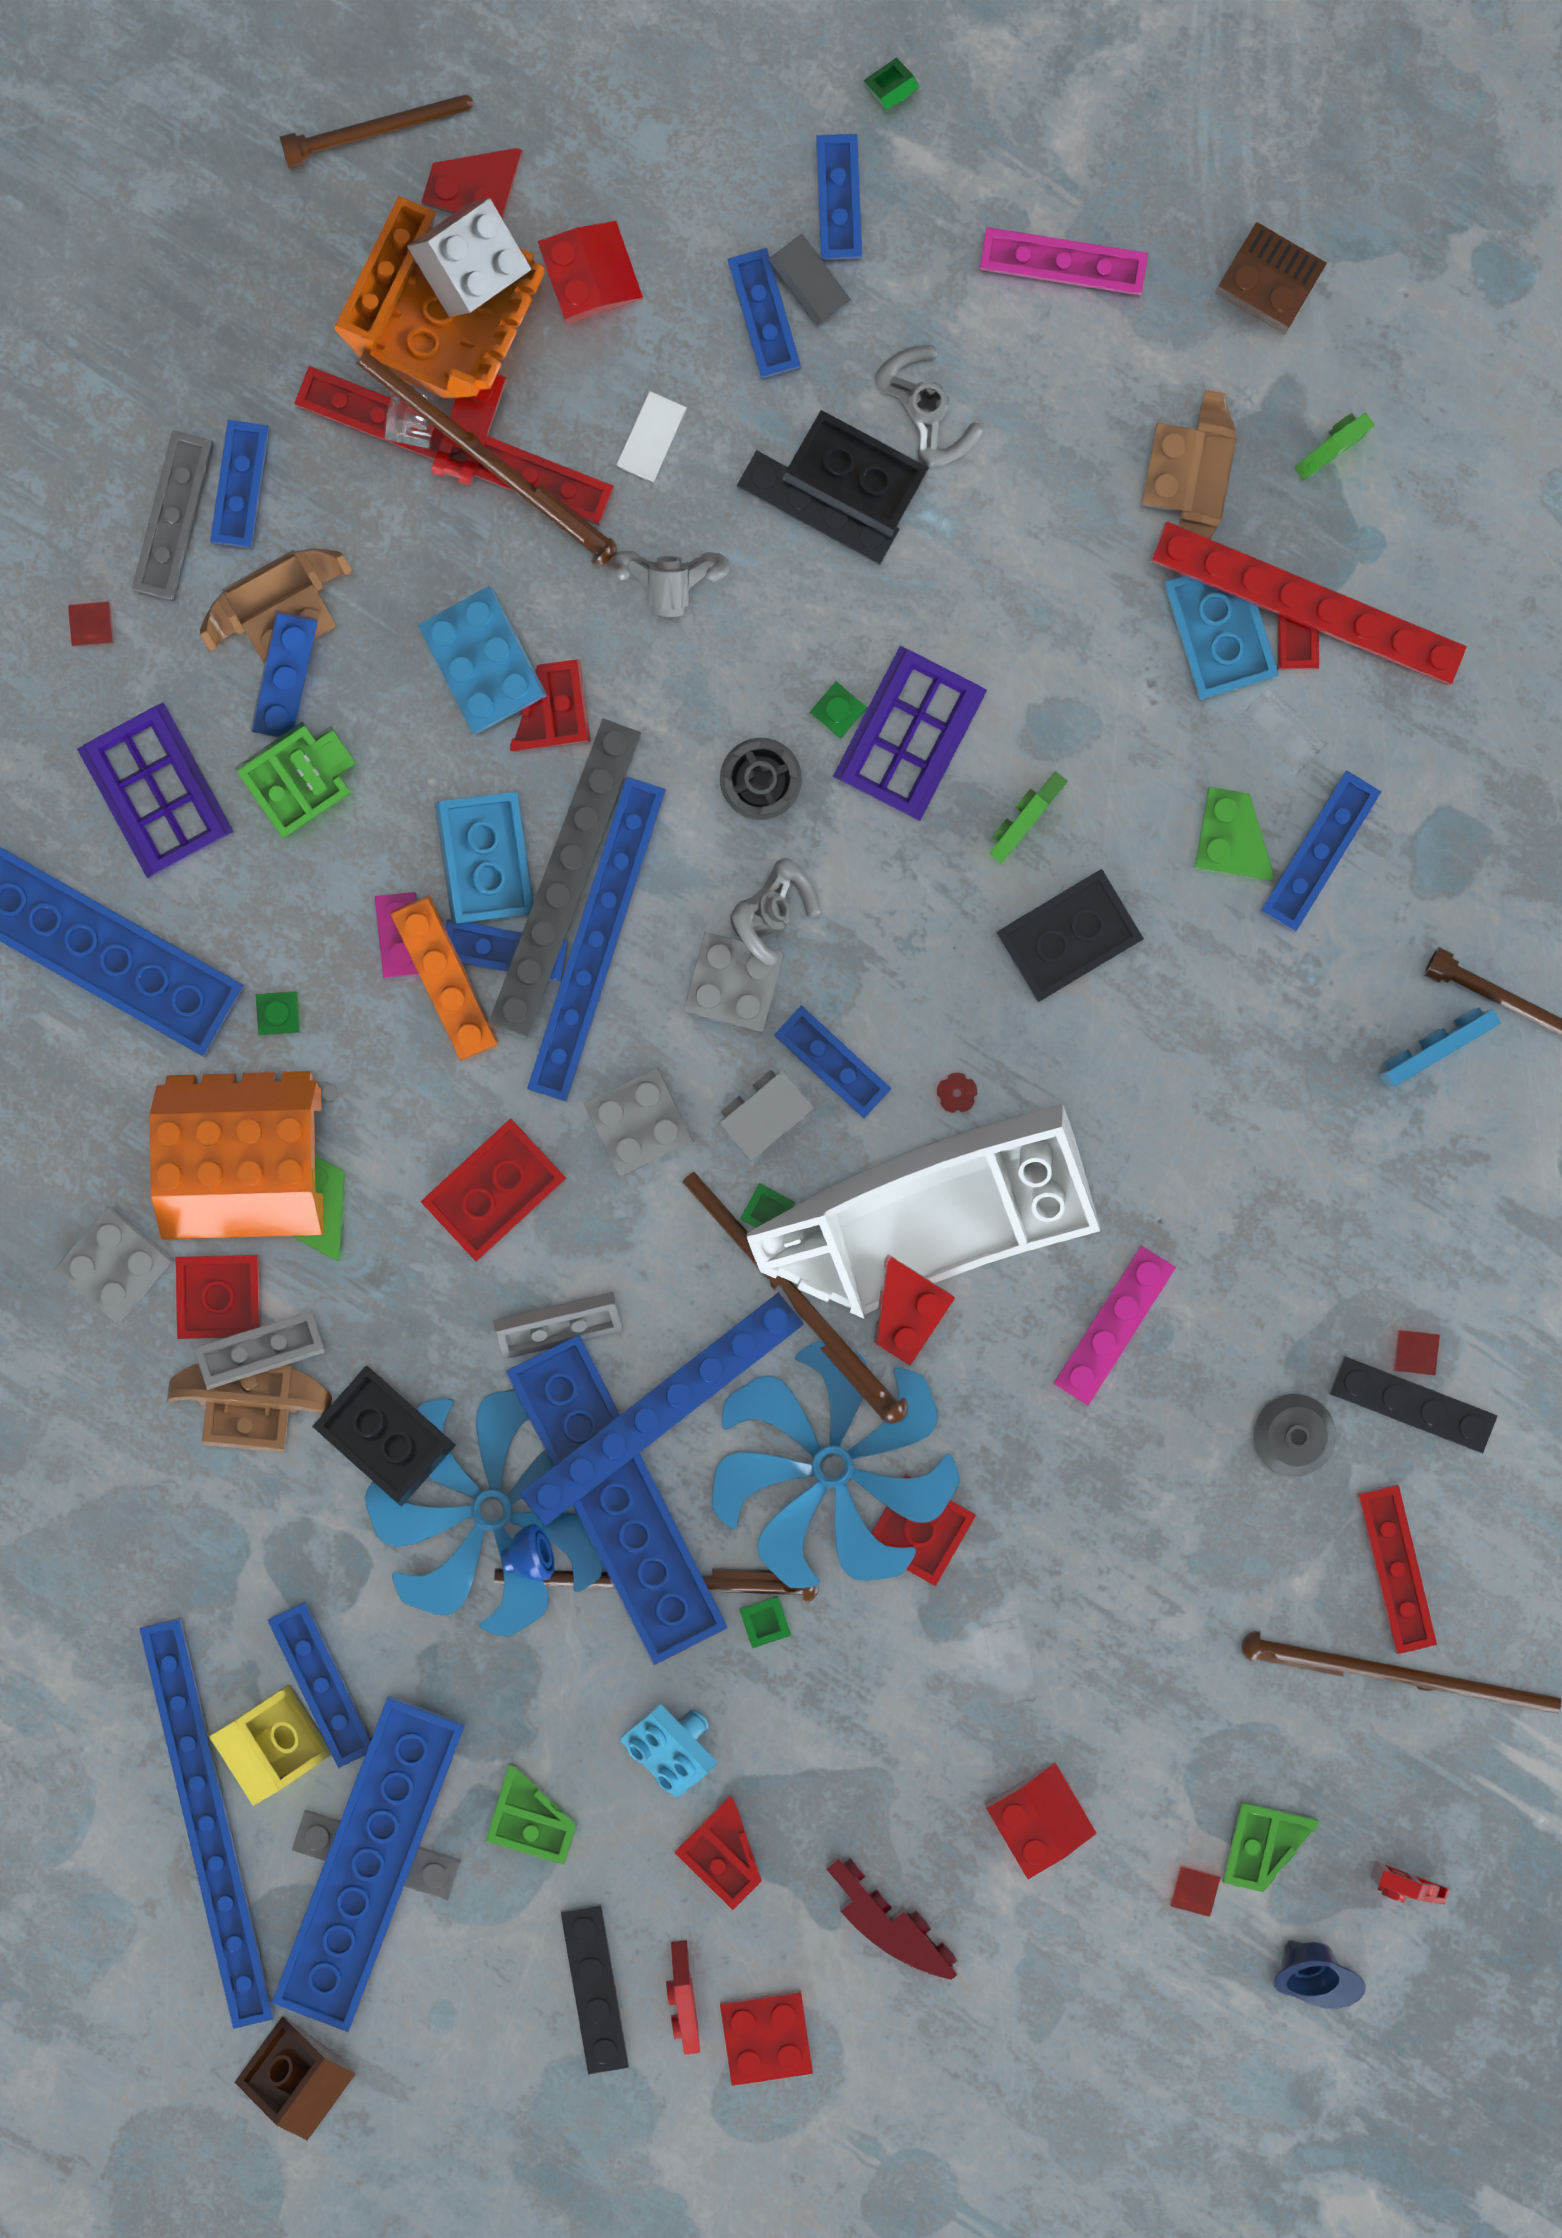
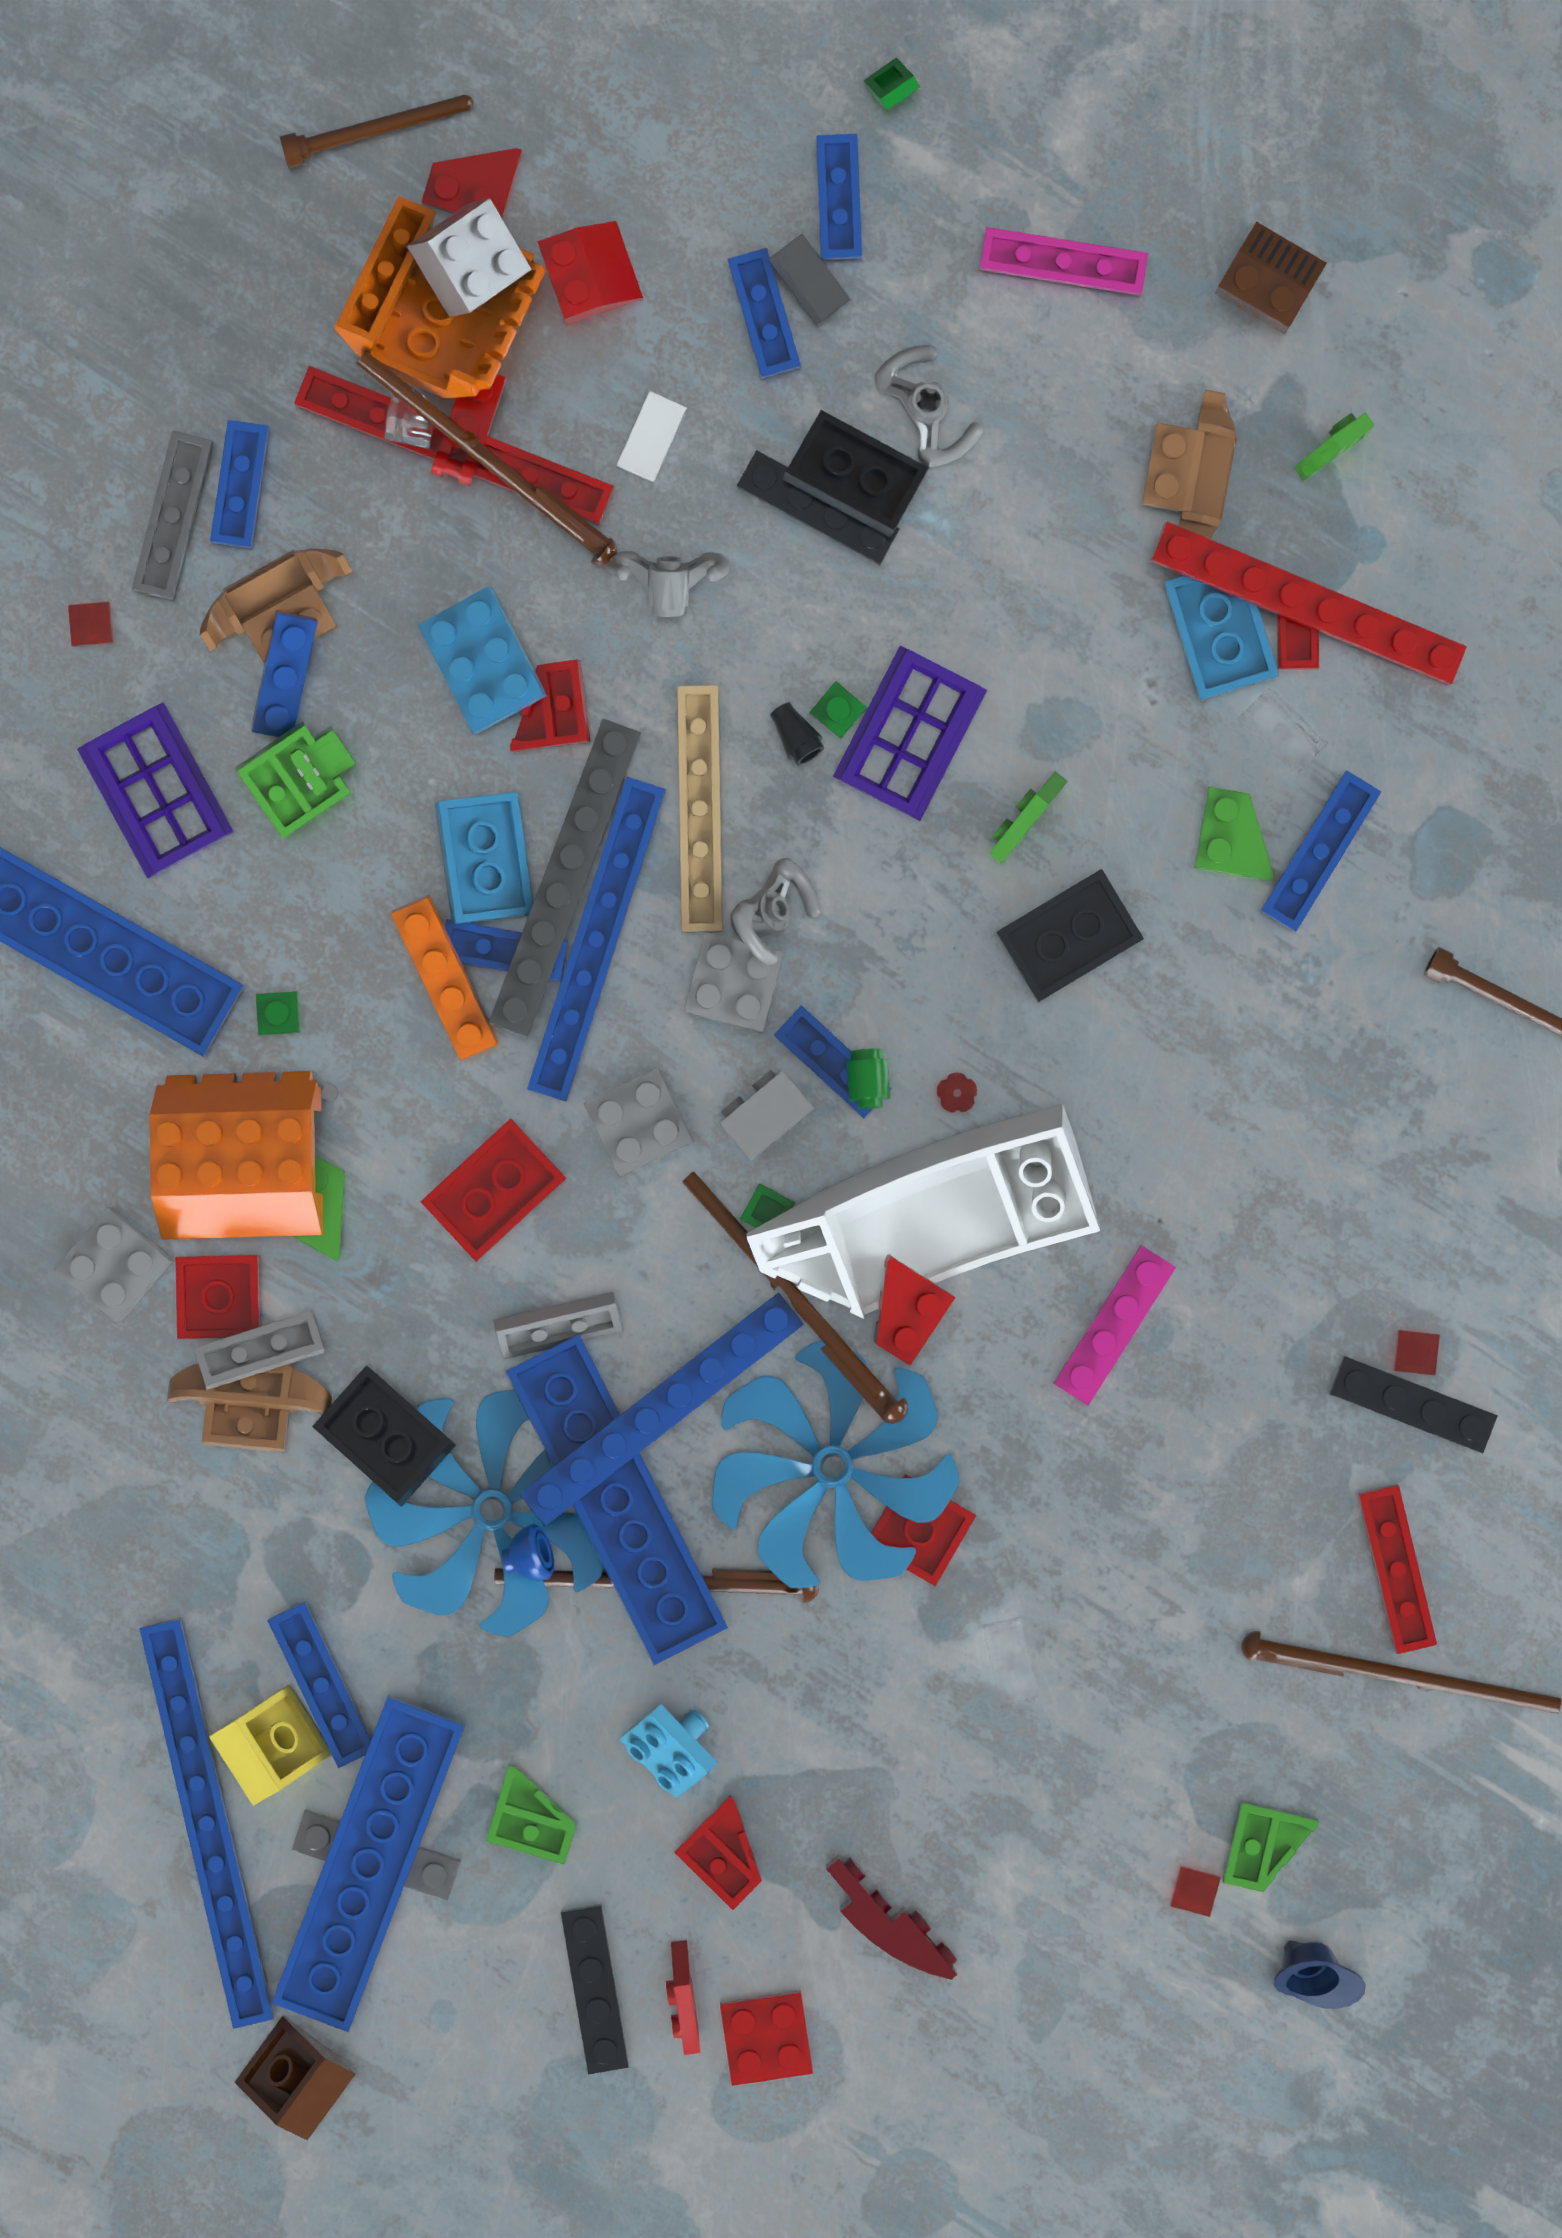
(394, 954): dark pink plate -> none
(699, 808): none -> tan plate
(760, 778): dark grey cone -> none
(765, 1622): green plate -> none
(798, 737): none -> black cone
(868, 1078): none -> green brick
(1040, 1820): red slope -> none
(1295, 1435): dark grey cone -> none
(1400, 1884): red wing -> none
(1438, 1045): dark azure plate -> none

